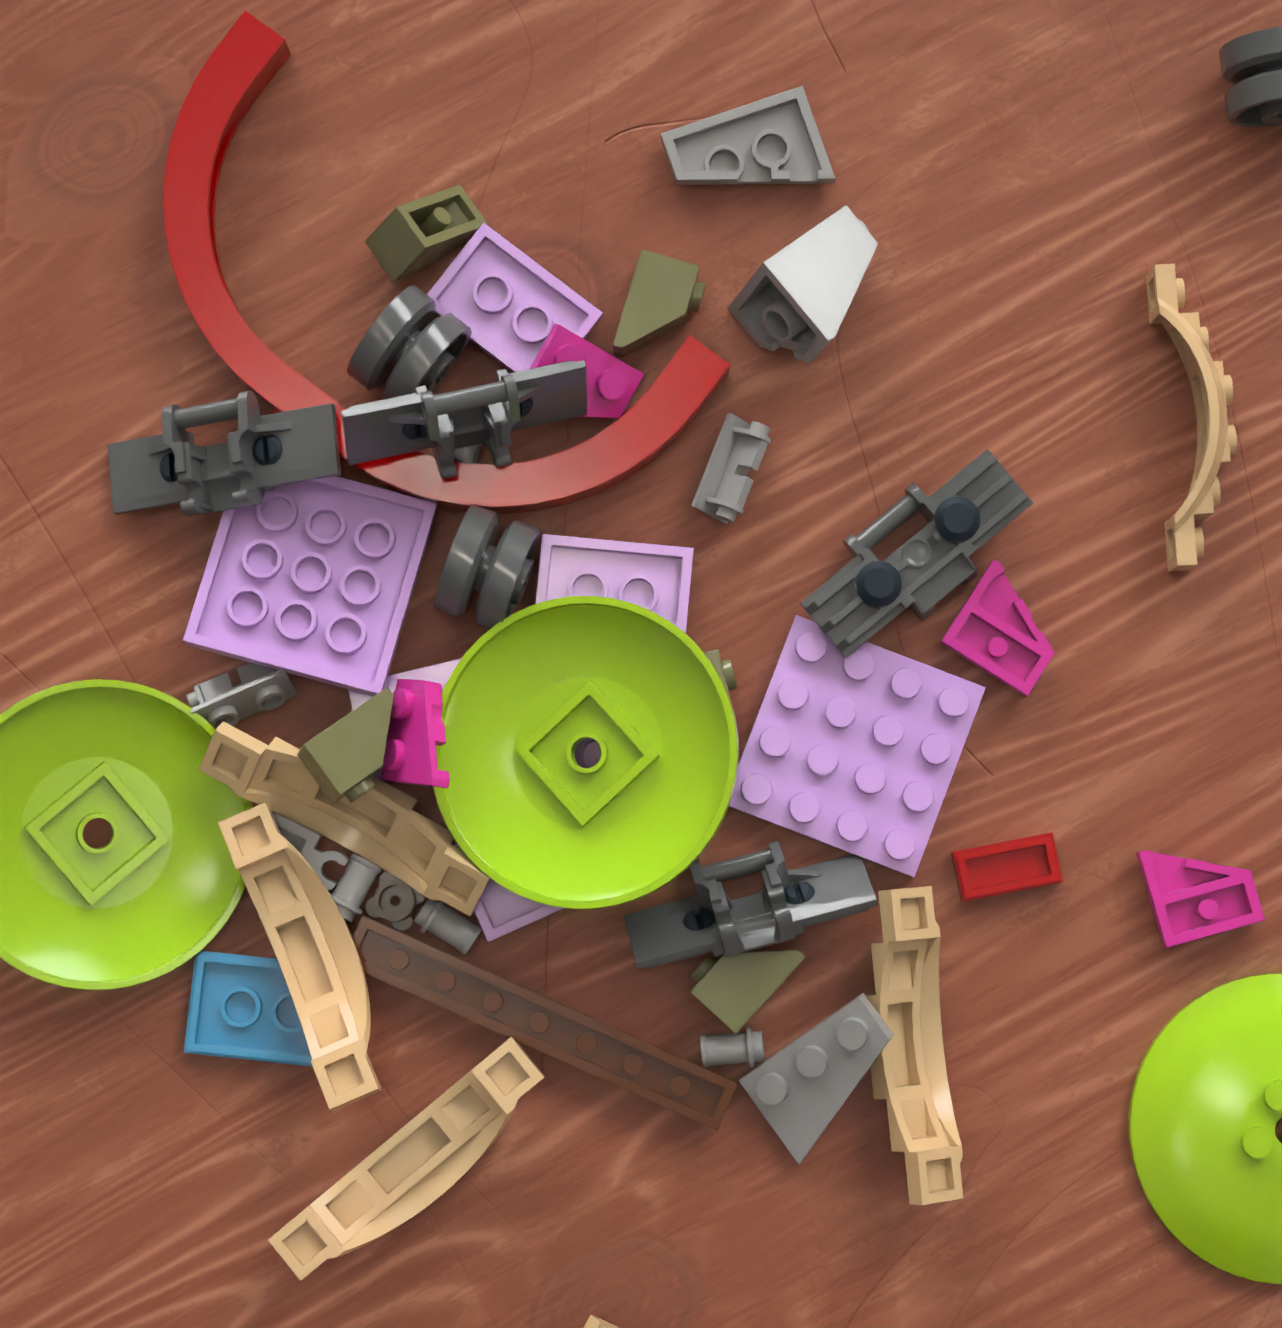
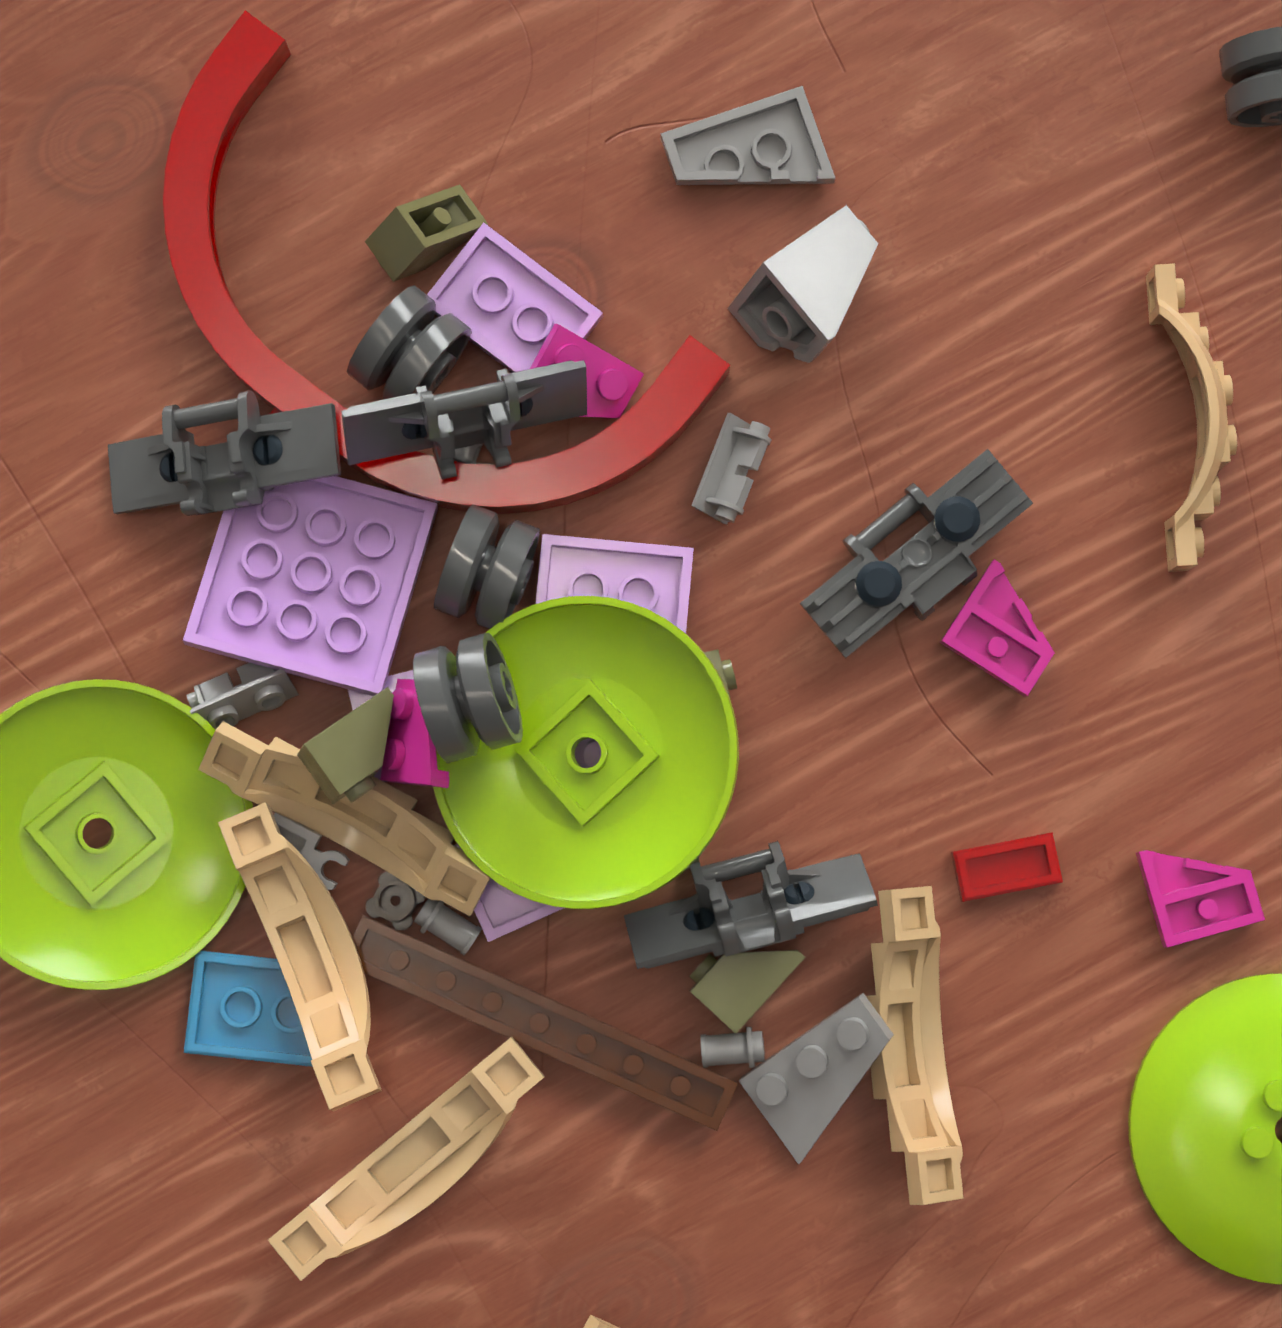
(354, 886): light grey pin -> none
(467, 697): none -> dark grey wheel
(657, 301): olive slope -> none
(855, 747): lavender plate -> none

